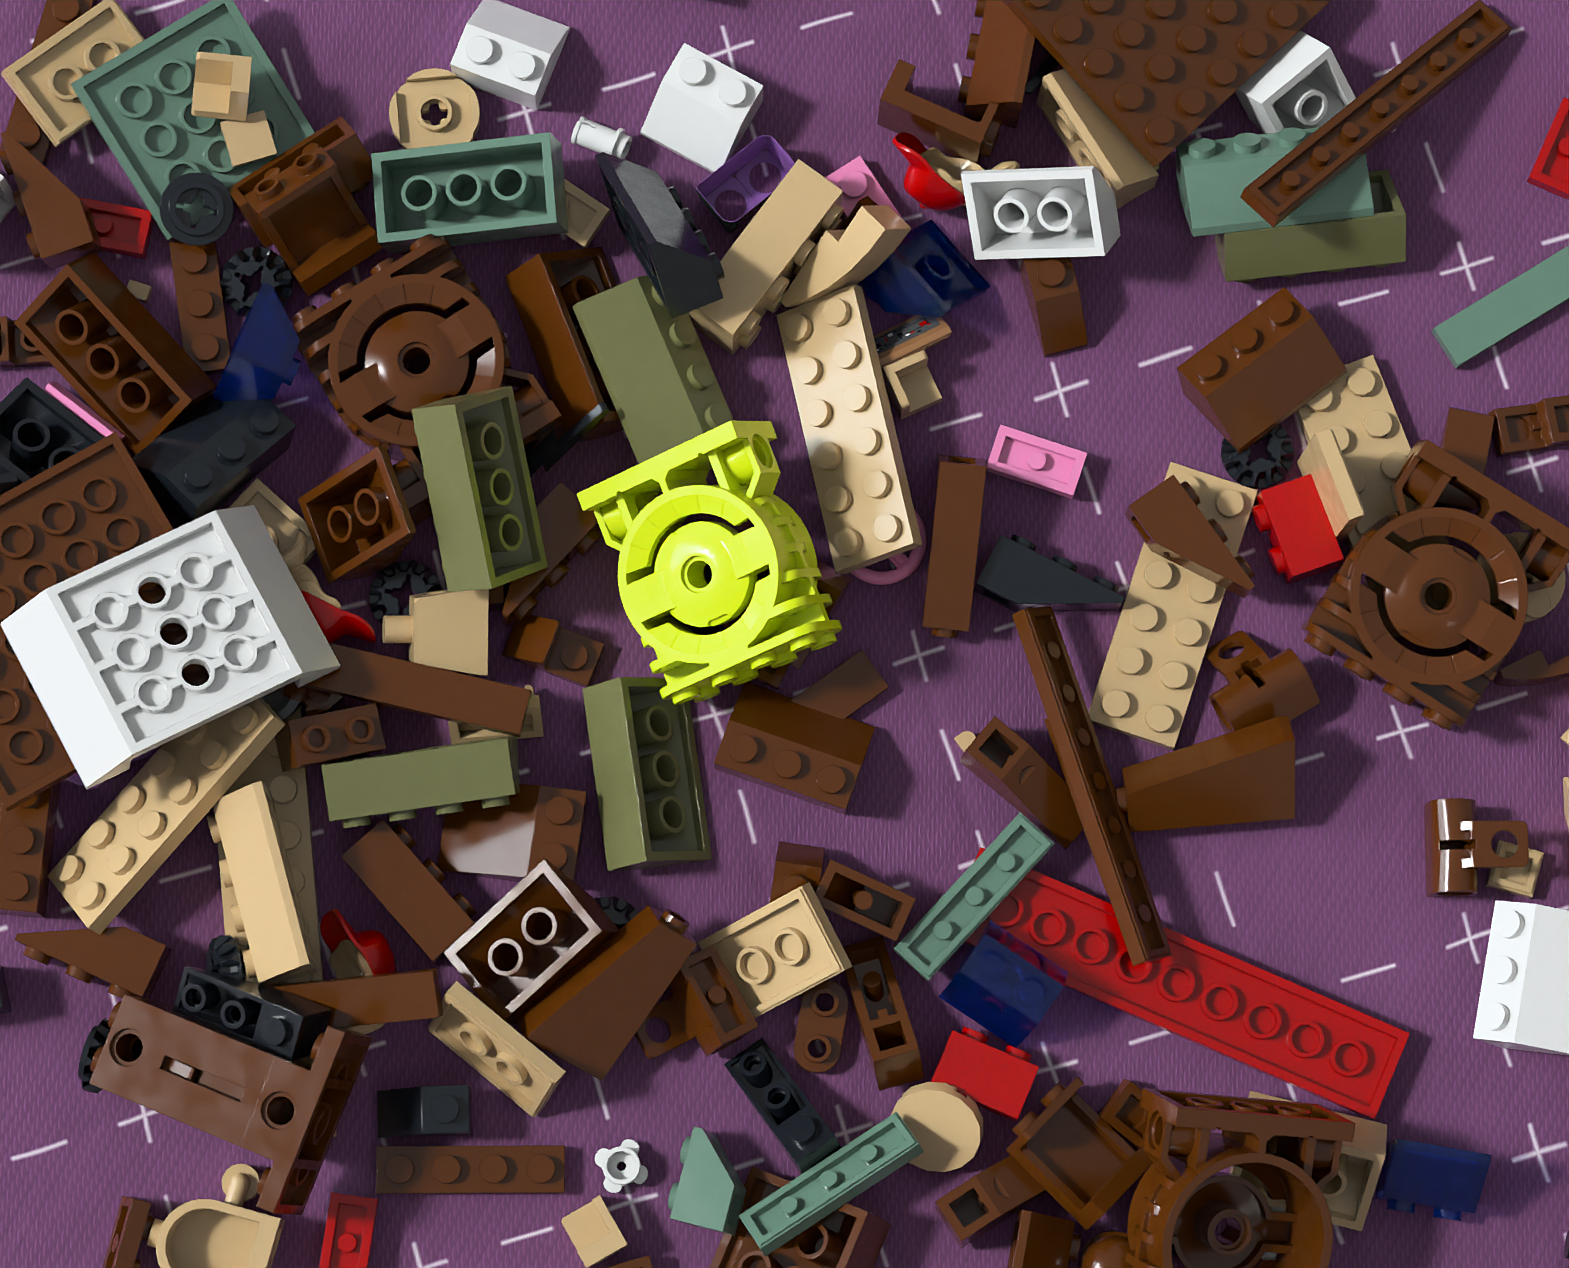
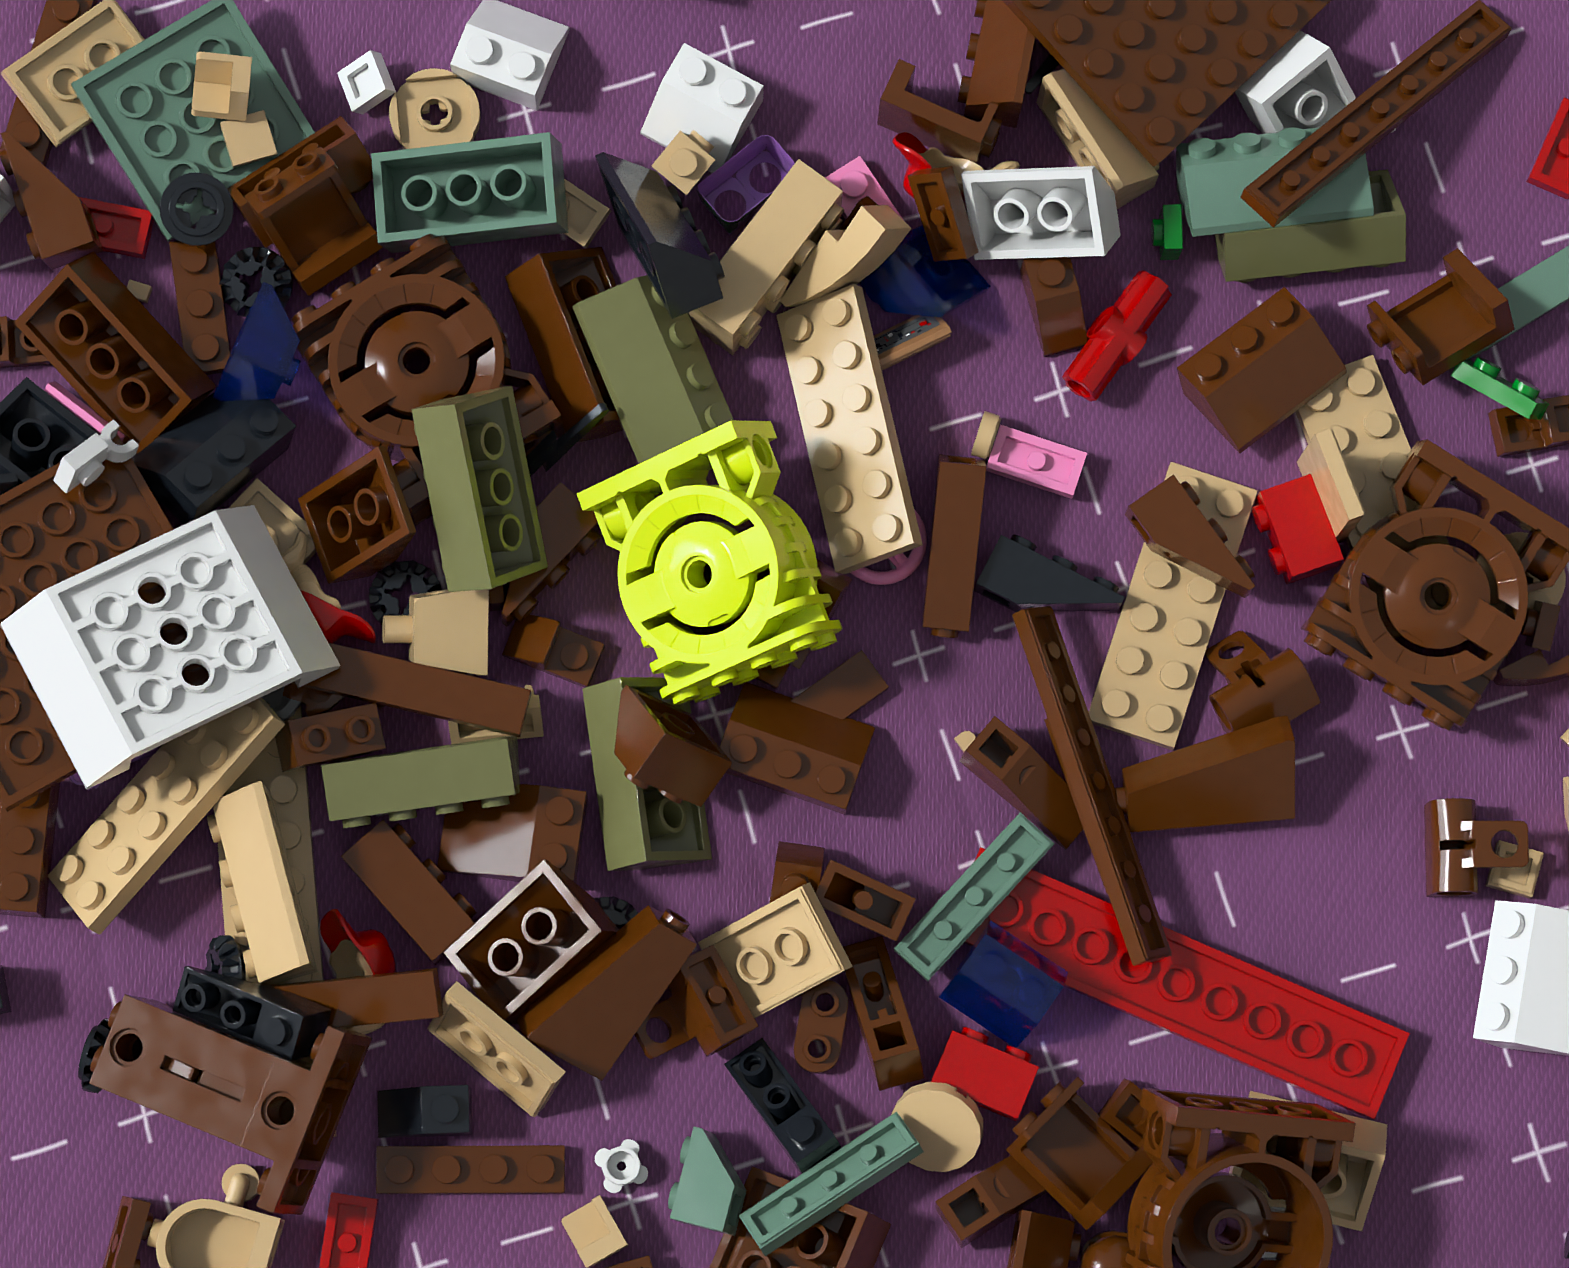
(85, 461): none -> white plate
(115, 956): reddish brown slope -> none
(366, 82): none -> white plate
(601, 138): white pin -> none
(667, 749): none -> reddish brown slope
(685, 160): none -> tan brick
(911, 385): tan panel -> none
(943, 213): none -> reddish brown plate
(986, 435): none -> tan tile
(1117, 335): none -> red piece
(1168, 232): none -> green plate
(1262, 472): black gear -> none
(1432, 1178): clear blue slope -> none
(1442, 321): none -> reddish brown panel
(1467, 438): reddish brown slope -> none
(1517, 396): none -> plate
(1540, 625): none -> reddish brown plate

